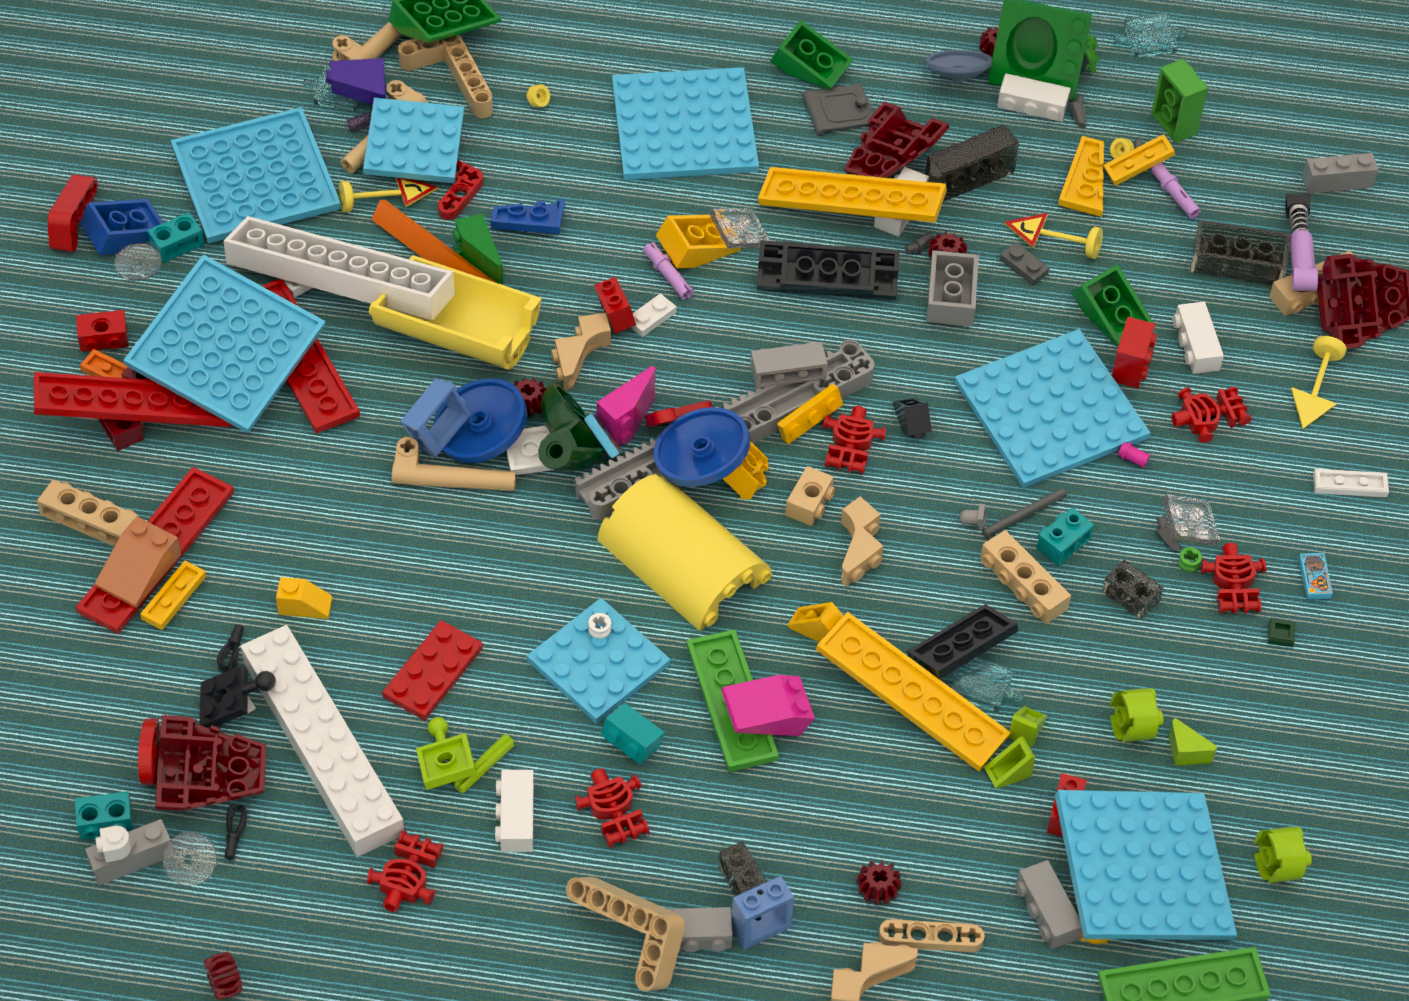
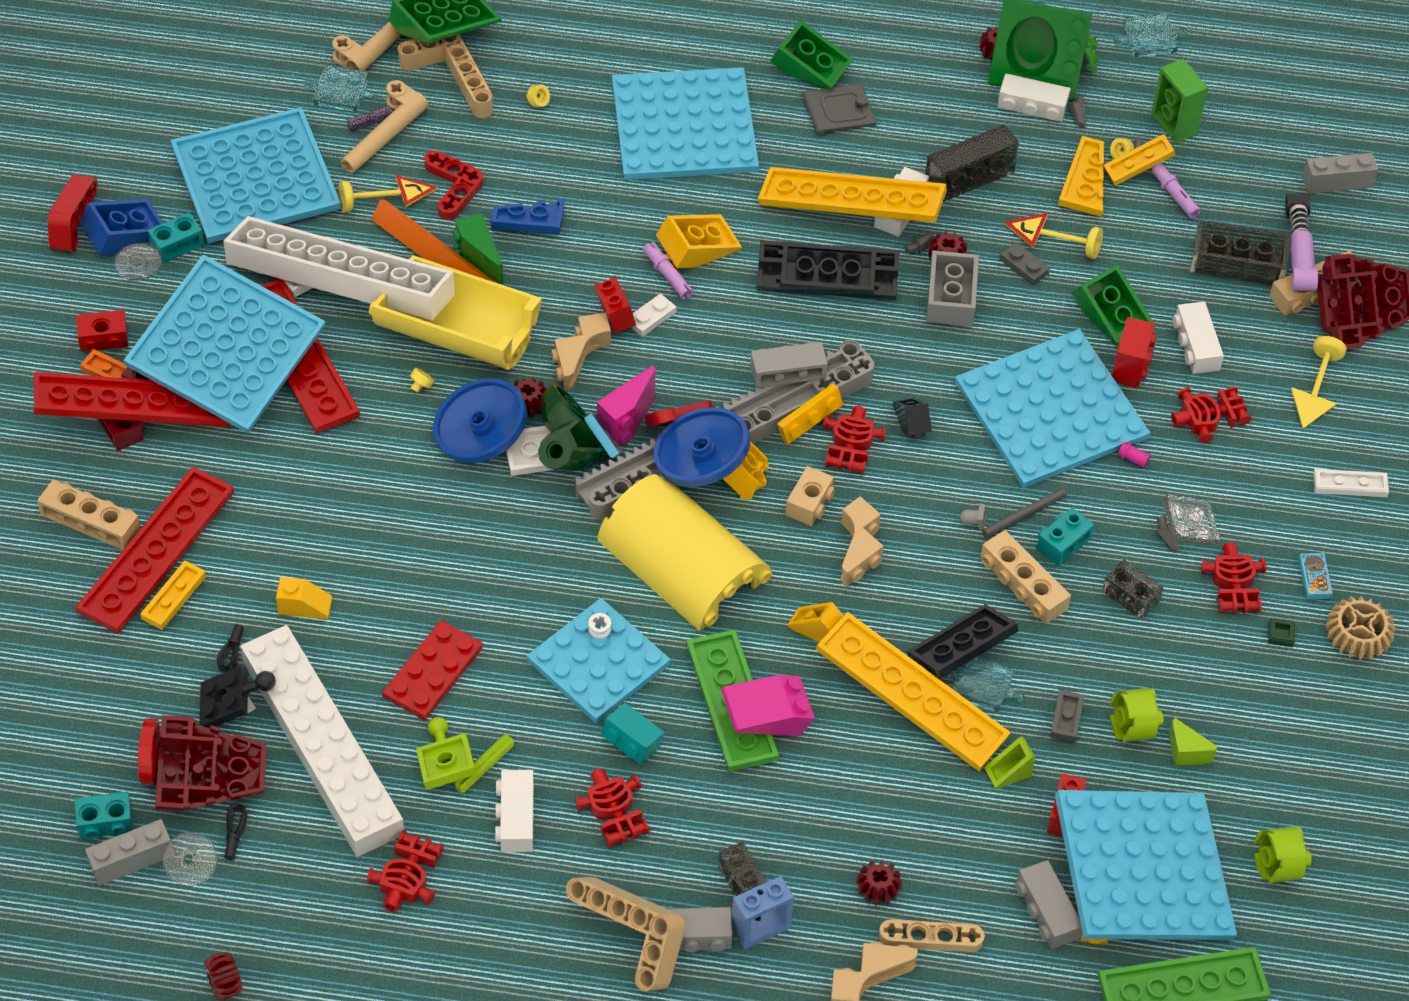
(113, 843): white plate -> none
(138, 561): nougat slope -> none
(358, 79): dark purple slope -> none
(409, 472): tan axle -> none
(413, 140): medium azure plate -> none
(421, 379): none -> light yellow tile
(446, 426): medium blue window -> none
(738, 227): clear plate -> none
(892, 142): dark red wedge -> none
(958, 64): sand blue dish -> none
(1027, 724): lime slope -> none
(1067, 716): none -> dark grey plate
(1185, 564): bright green bush -> none
(1359, 635): none -> tan gear

